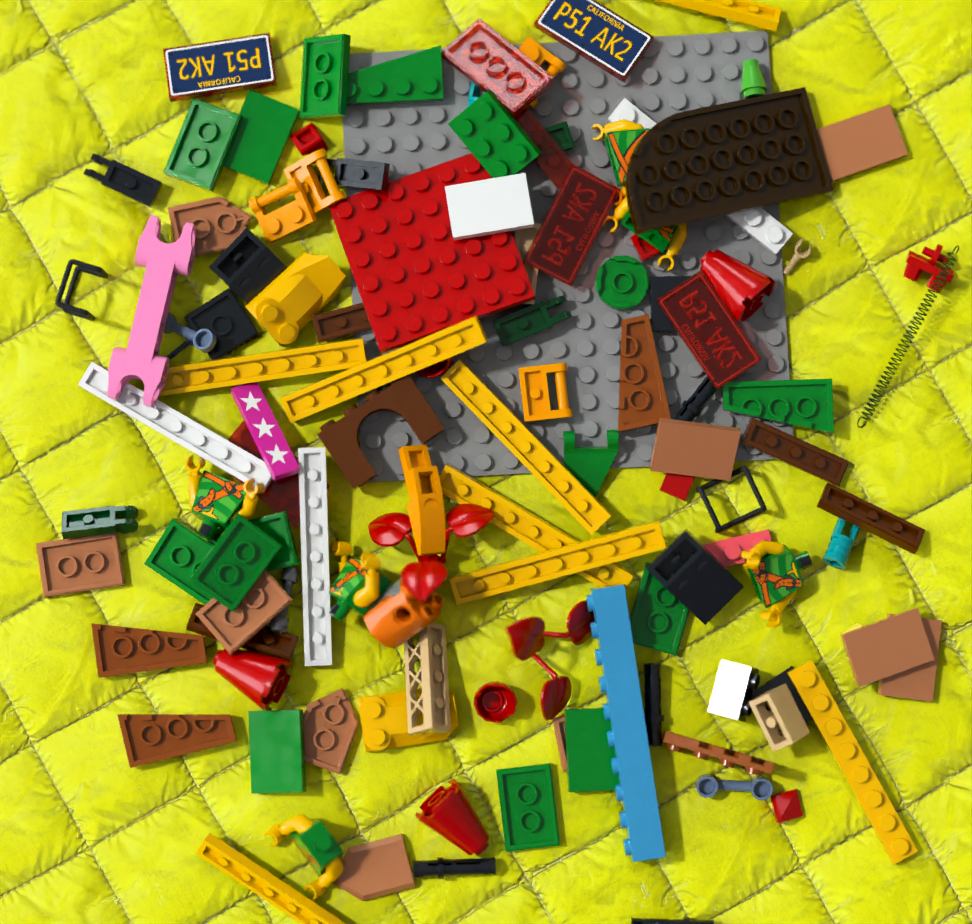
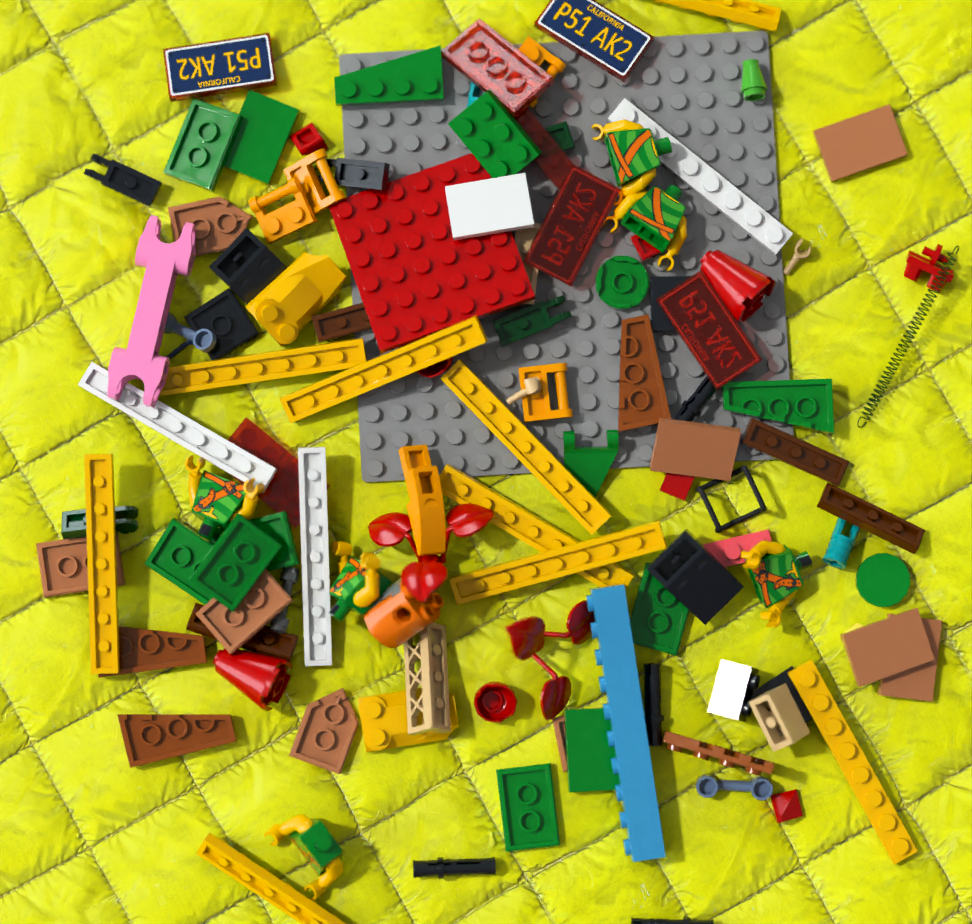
(84, 267): black piece -> none
(102, 563): none -> yellow plate
(265, 430): dark pink tile -> none
(277, 751): green tile -> none
(325, 76): green tile -> none
(342, 436): reddish brown arch -> none
(376, 869): nougat tile -> none
(454, 818): red cone -> none
(532, 386): none -> tan hand
(726, 161): dark brown plate -> none
(882, 580): none -> green tile

